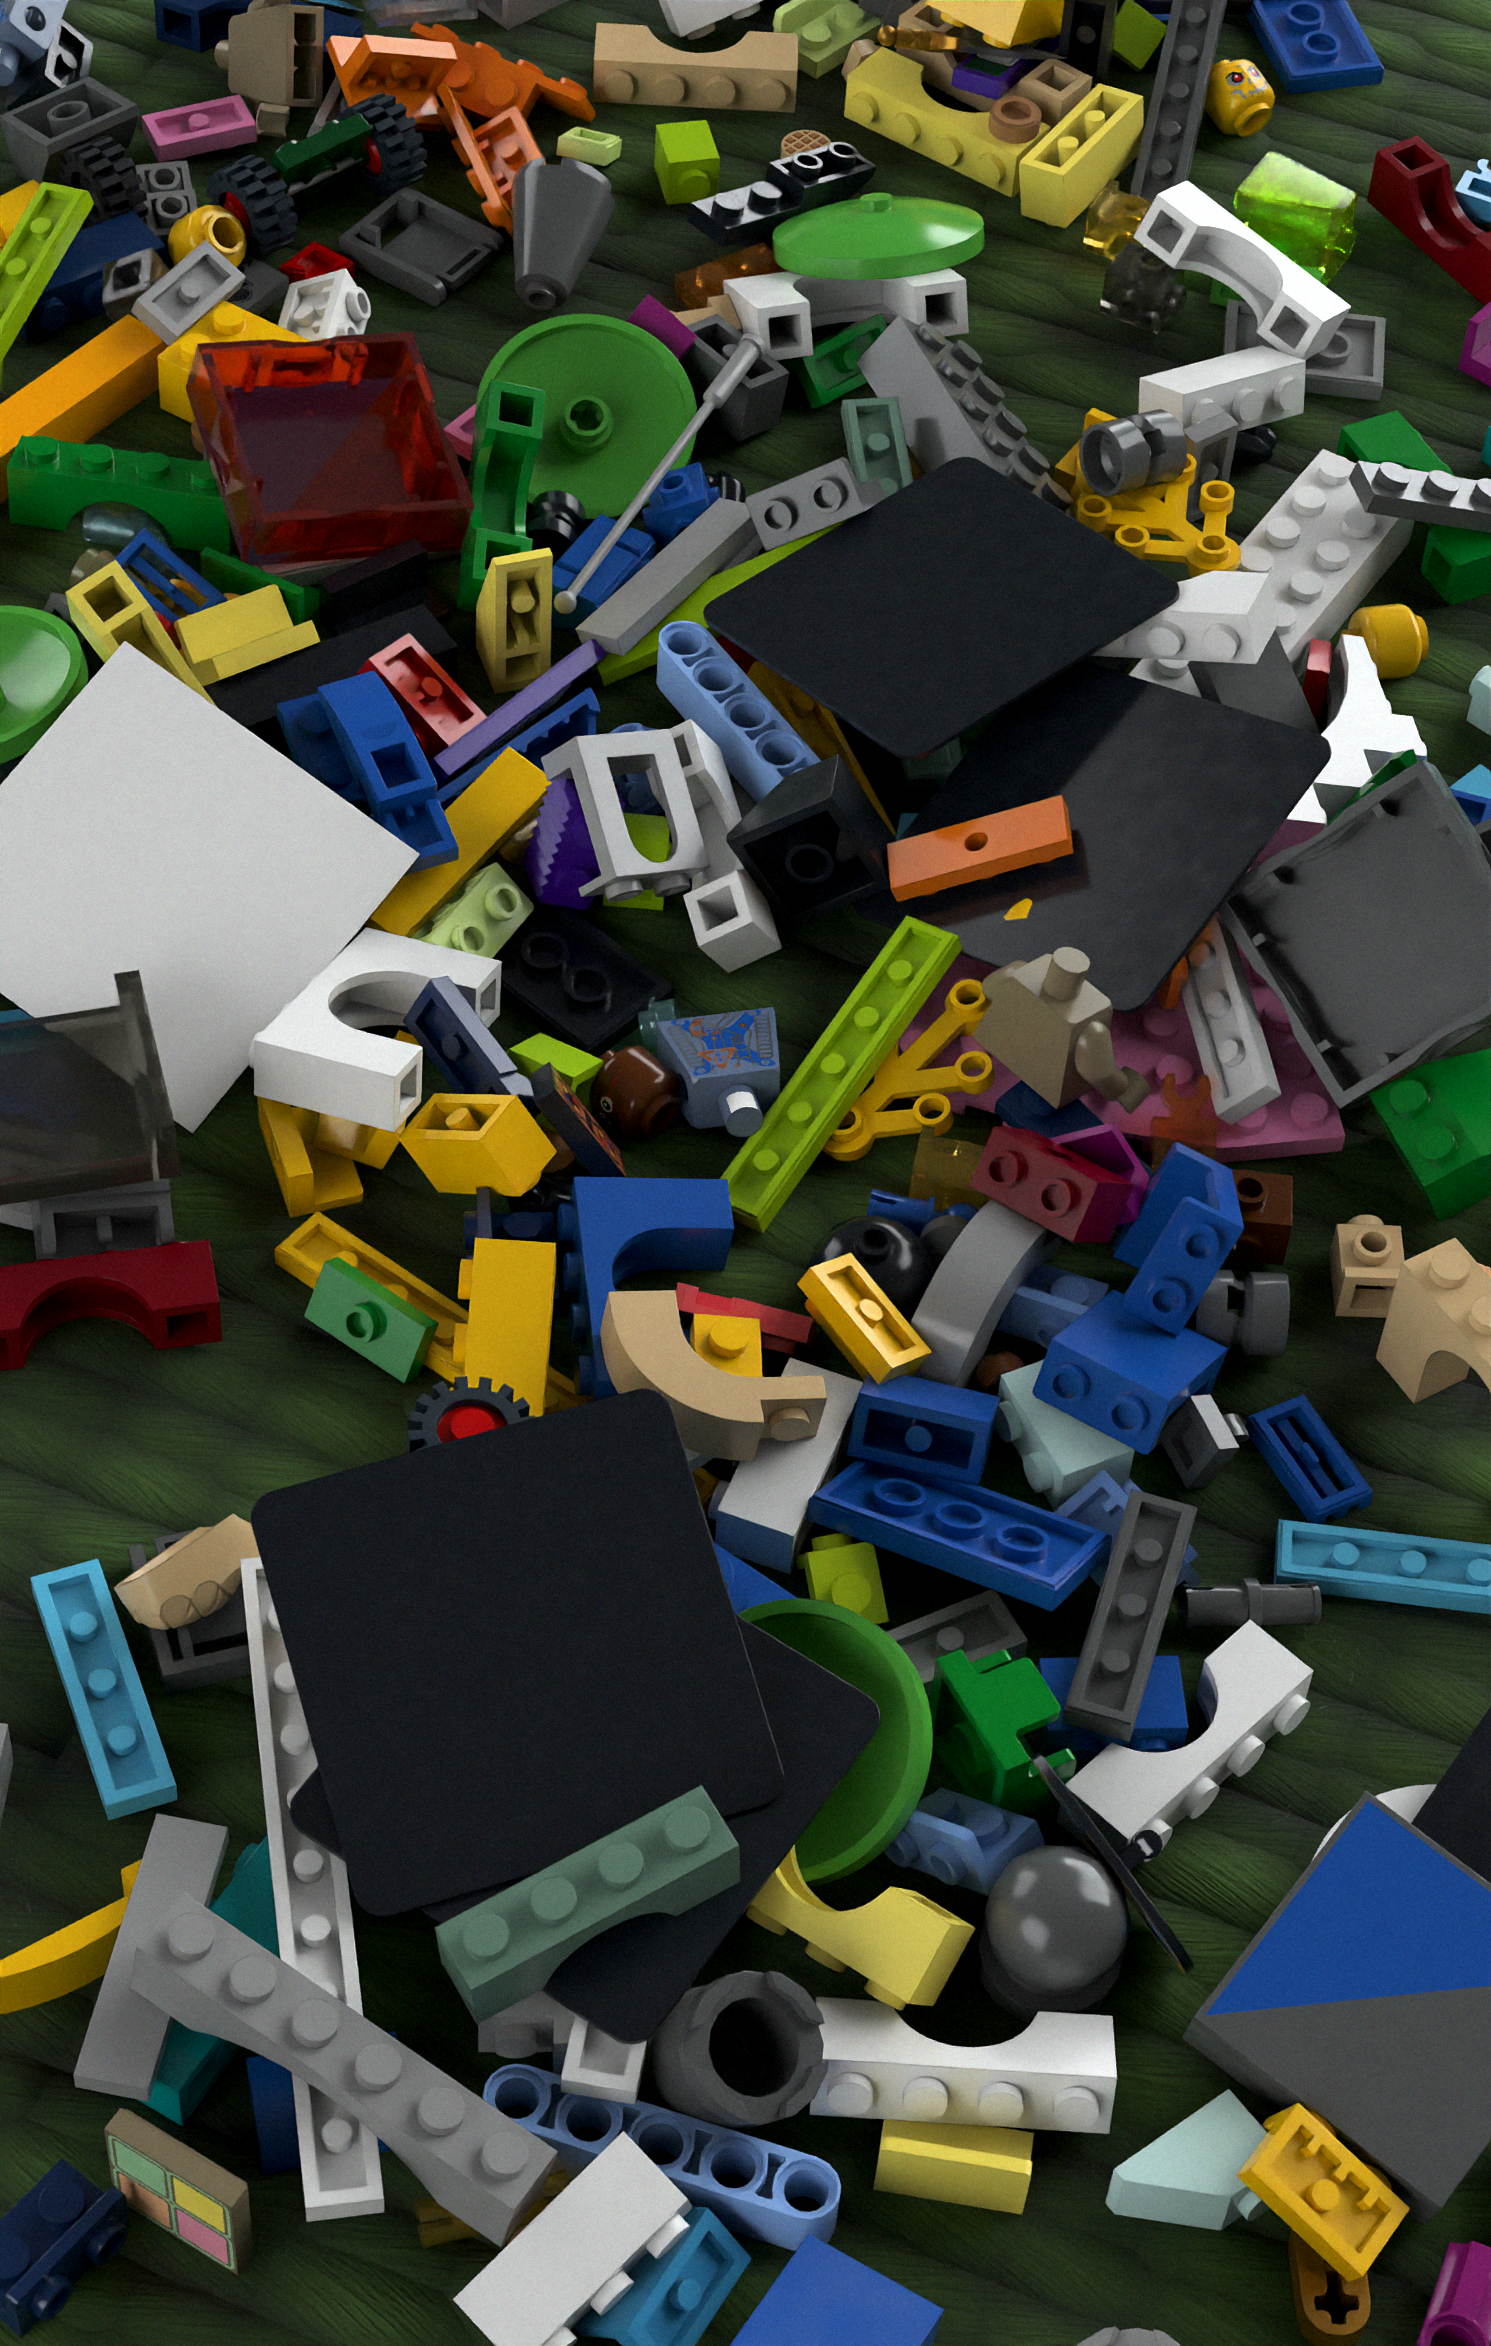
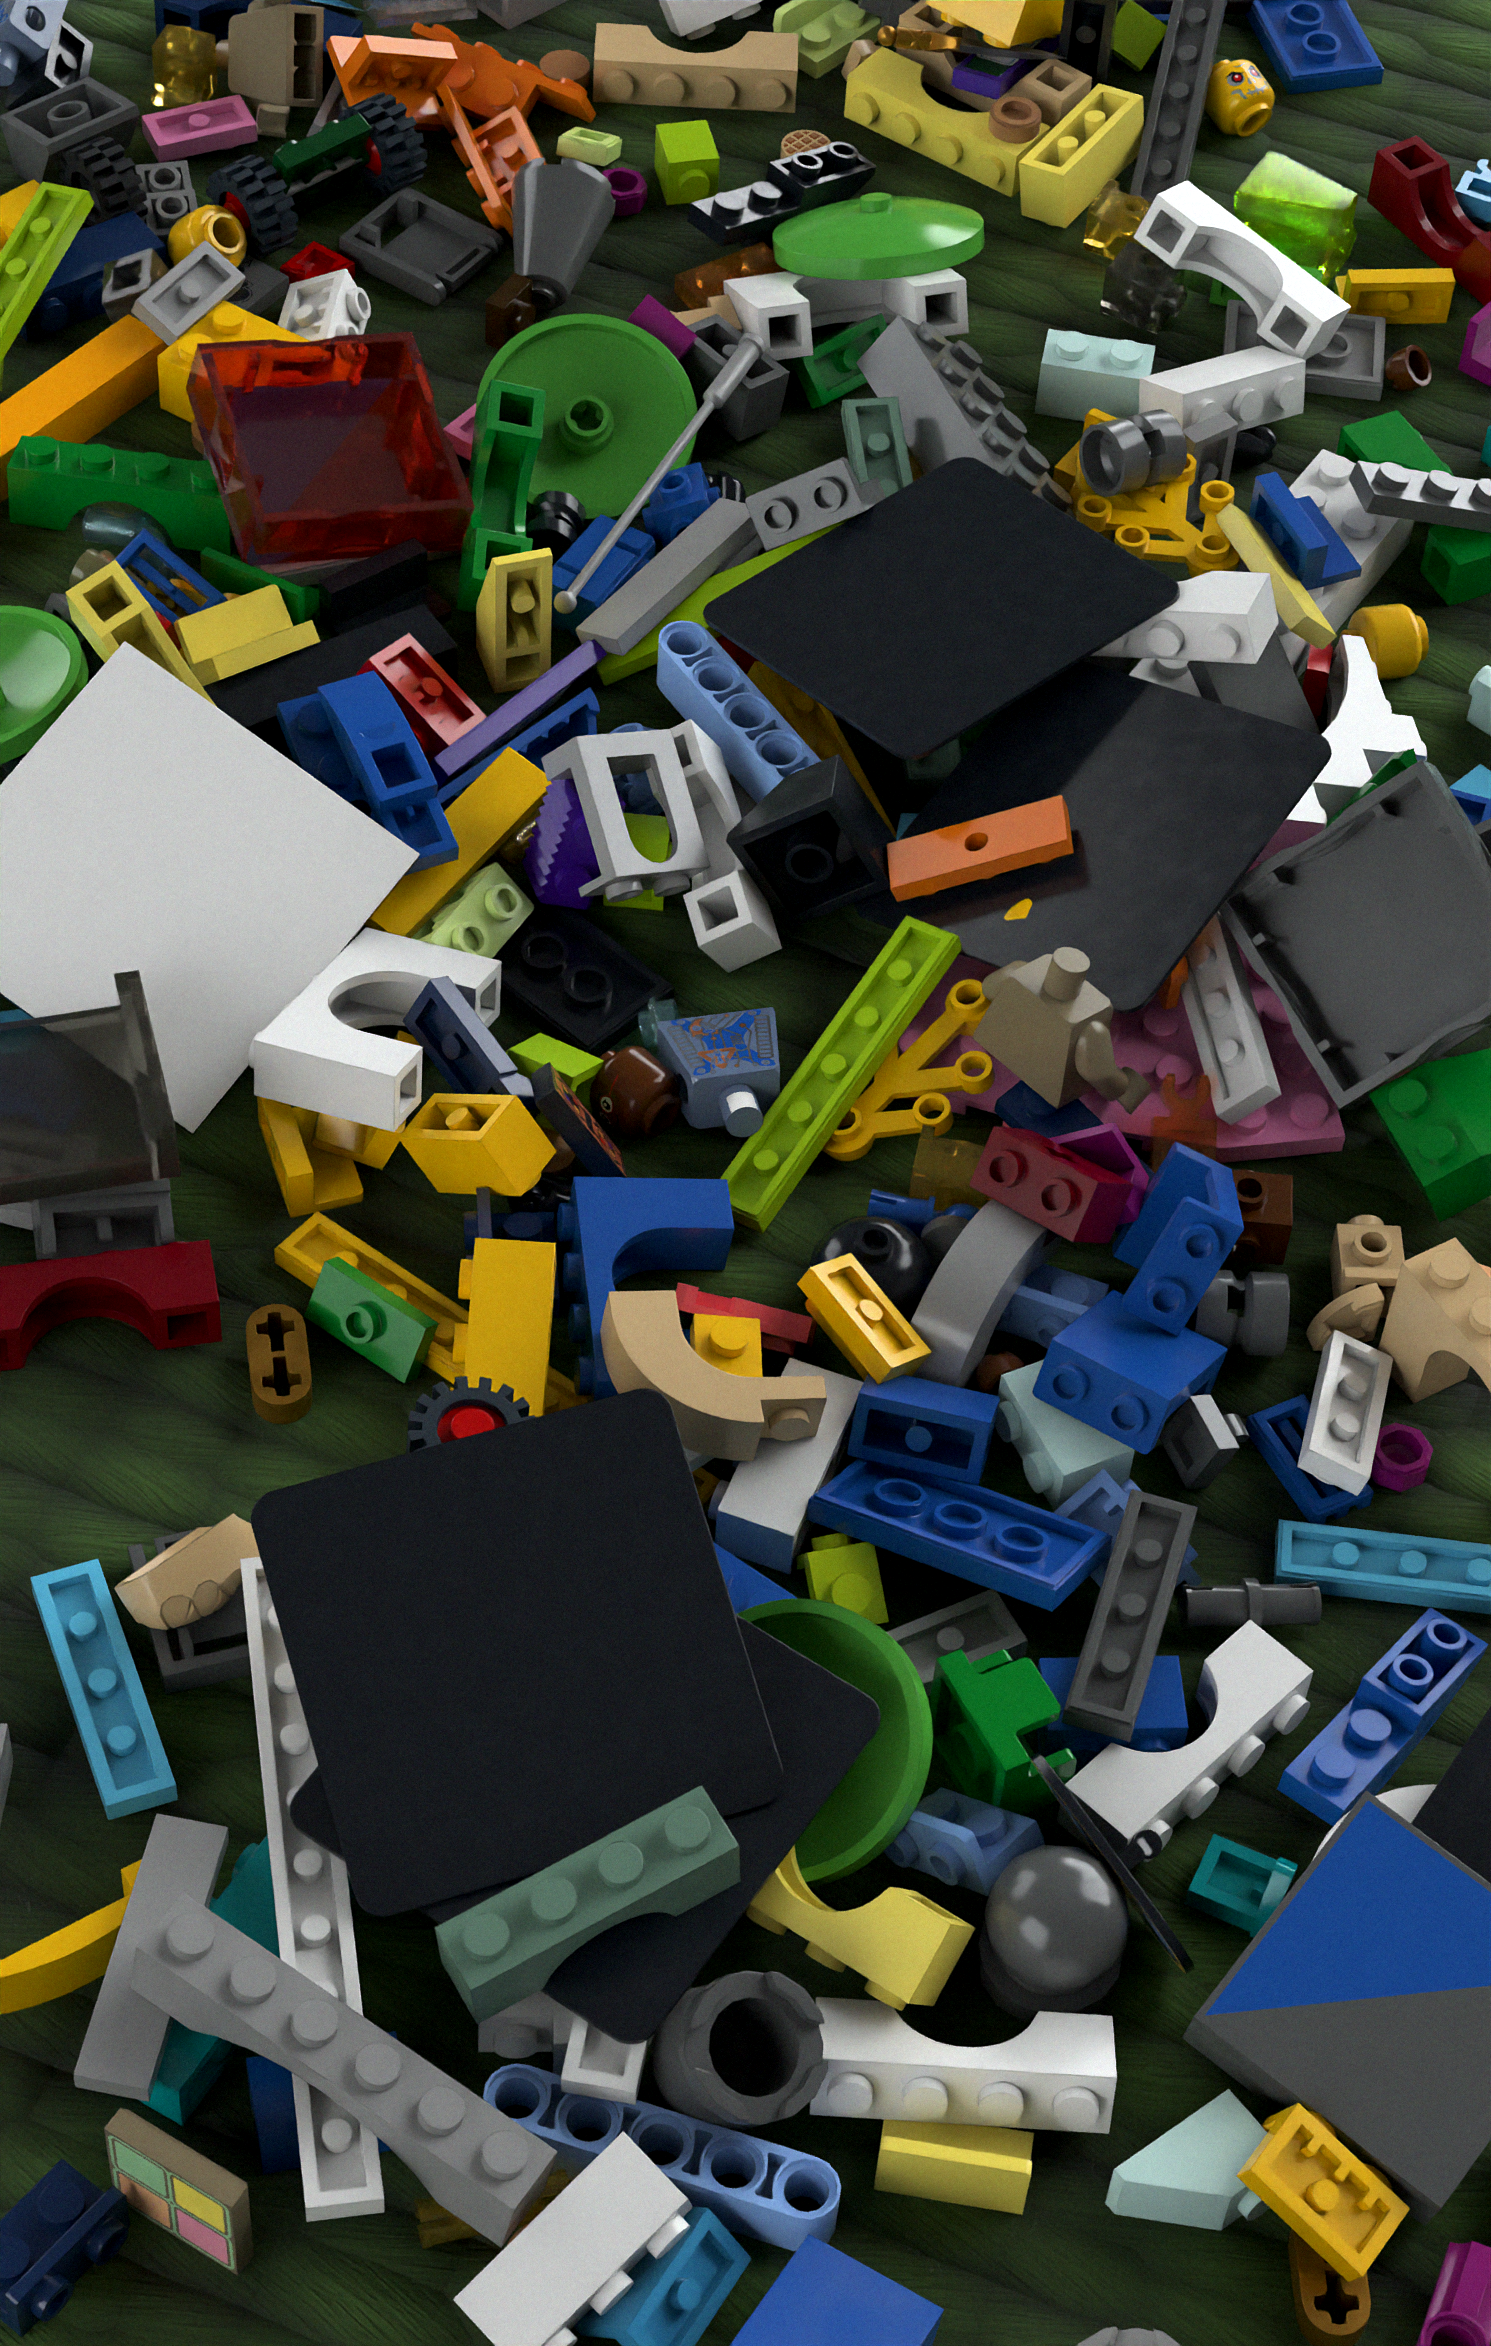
(183, 67): none -> clear yellow brick
(291, 1362): none -> pearl gold beam
(509, 310): none -> dark brown plate
(567, 65): none -> medium nougat tile
(628, 189): none -> magenta tile
(1091, 373): none -> light aqua brick
(1239, 1884): none -> teal tile
(1263, 556): none -> light yellow tile
(1301, 534): none -> blue panel
(1345, 1413): none -> white plate
(1351, 1313): none -> tan tile
(1384, 1719): none -> blue slope
(1398, 294): none -> yellow panel
(1400, 1457): none -> magenta tile
(1408, 369): none -> reddish brown hinge

